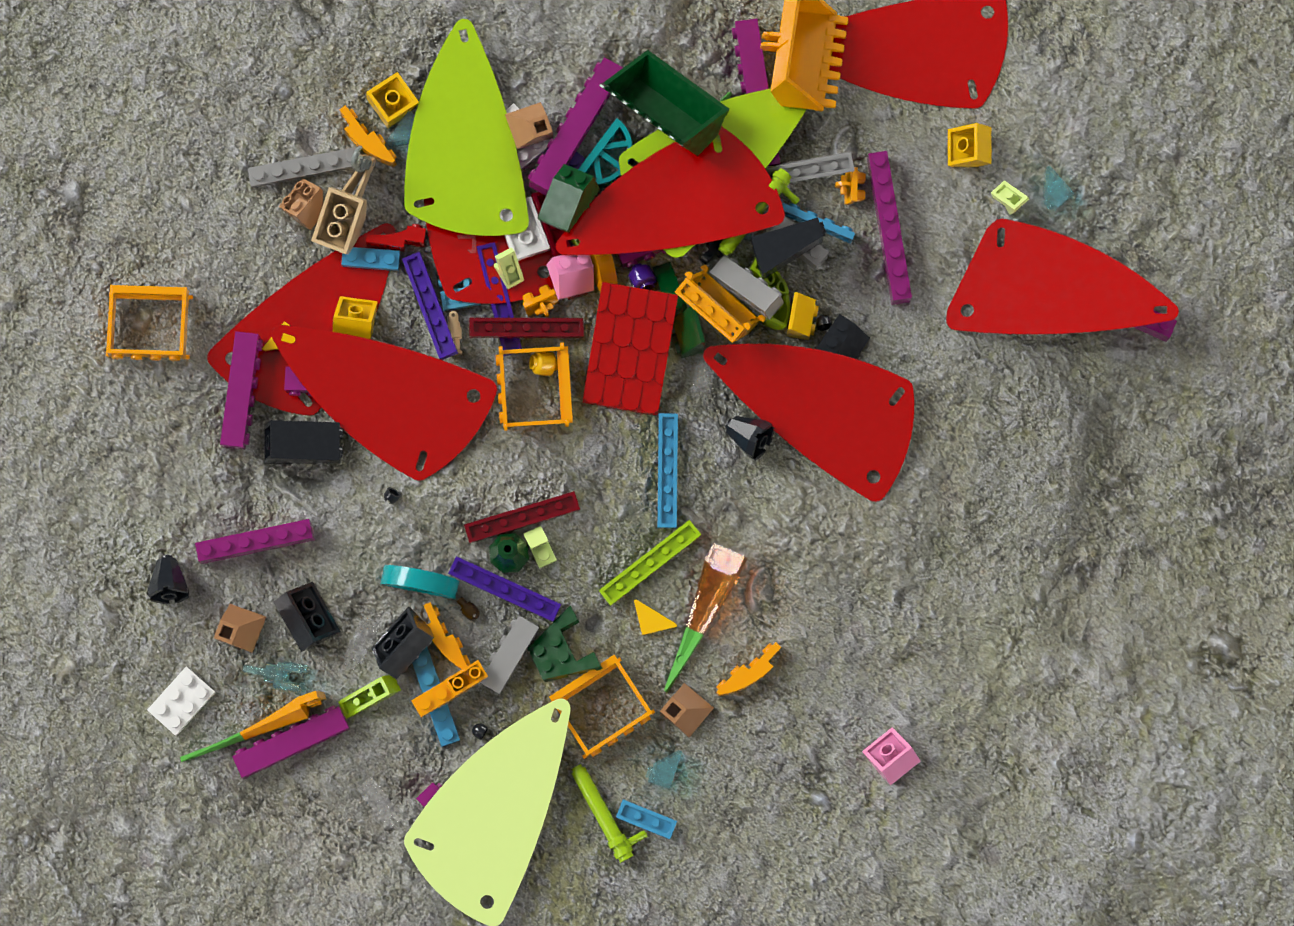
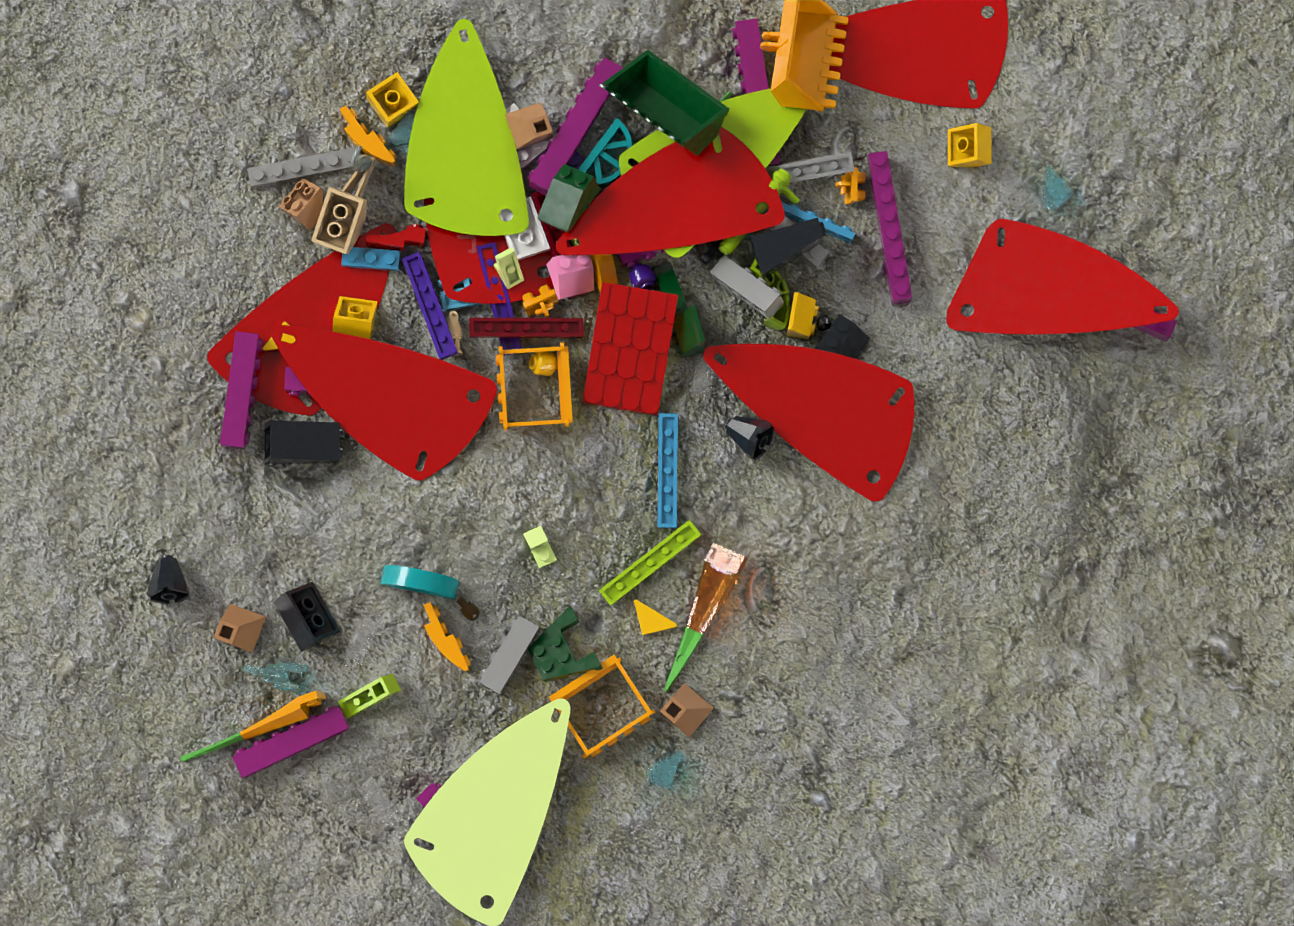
(148, 293): light orange window -> none
(181, 701): white plate -> none
(254, 541): magenta brick -> none
(391, 495): black hinge -> none
(402, 643): black slope -> none
(441, 716): dark azure plate -> none
(449, 689): light orange slope -> none
(479, 730): black hinge -> none
(504, 589): dark purple plate -> none
(511, 561): dark green cone -> none
(522, 517): dark red plate -> none
(616, 840): lime cylinder -> none
(646, 819): dark azure plate -> none
(717, 305): light orange window -> none
(744, 677): light orange slope -> none
(891, 756): bright pink slope -> none
(1009, 197): yellowish green slope -> none

